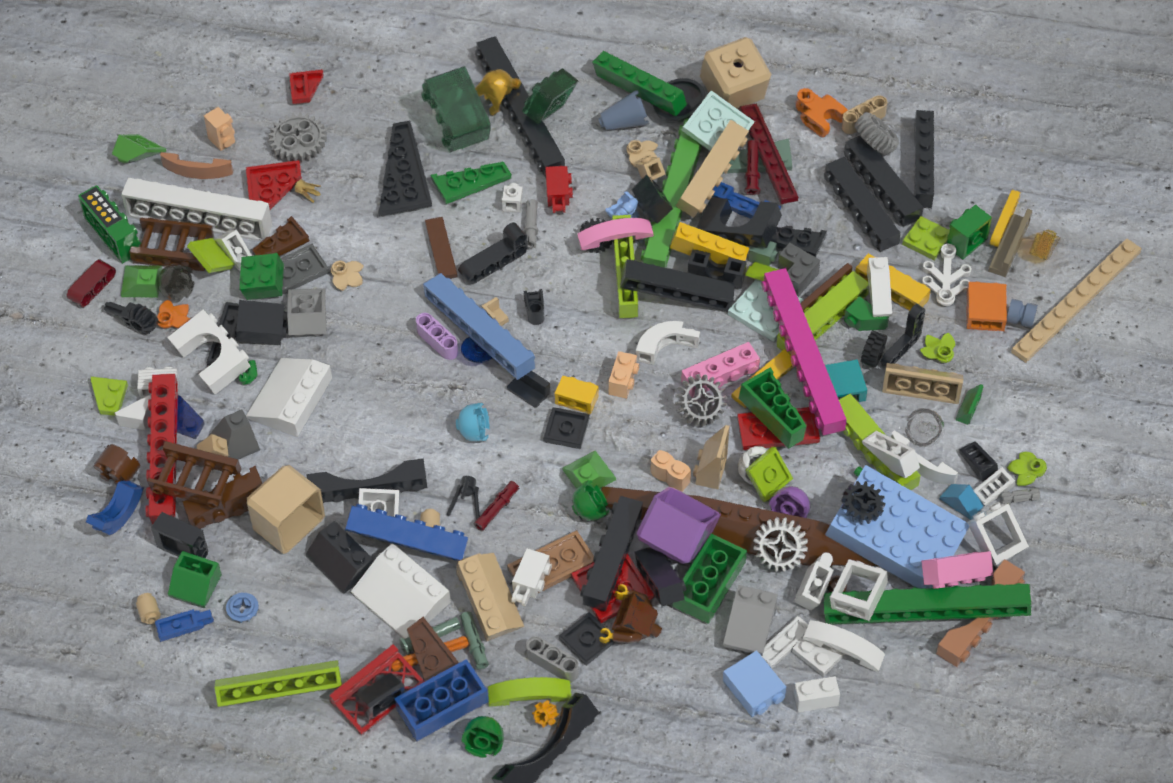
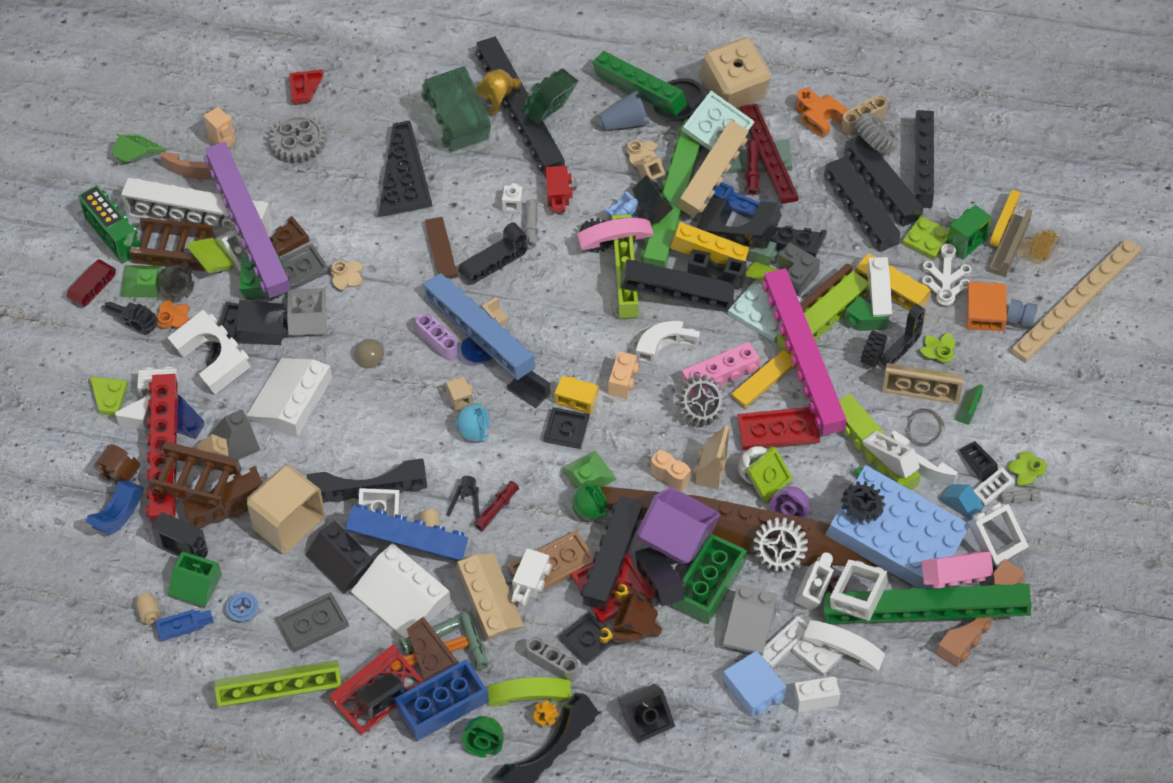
(247, 220): none -> medium lavender brick
(251, 375): green arm -> none
(272, 181): red plate -> none
(303, 187): pearl gold piece -> none
(312, 622): none -> dark grey tile
(369, 353): none -> dark tan hair
(459, 392): none -> tan brick
(461, 184): green wing -> none
(535, 306): black piece -> none
(646, 712): none -> black slope
(773, 407): green wedge -> none
(848, 379): teal panel -> none

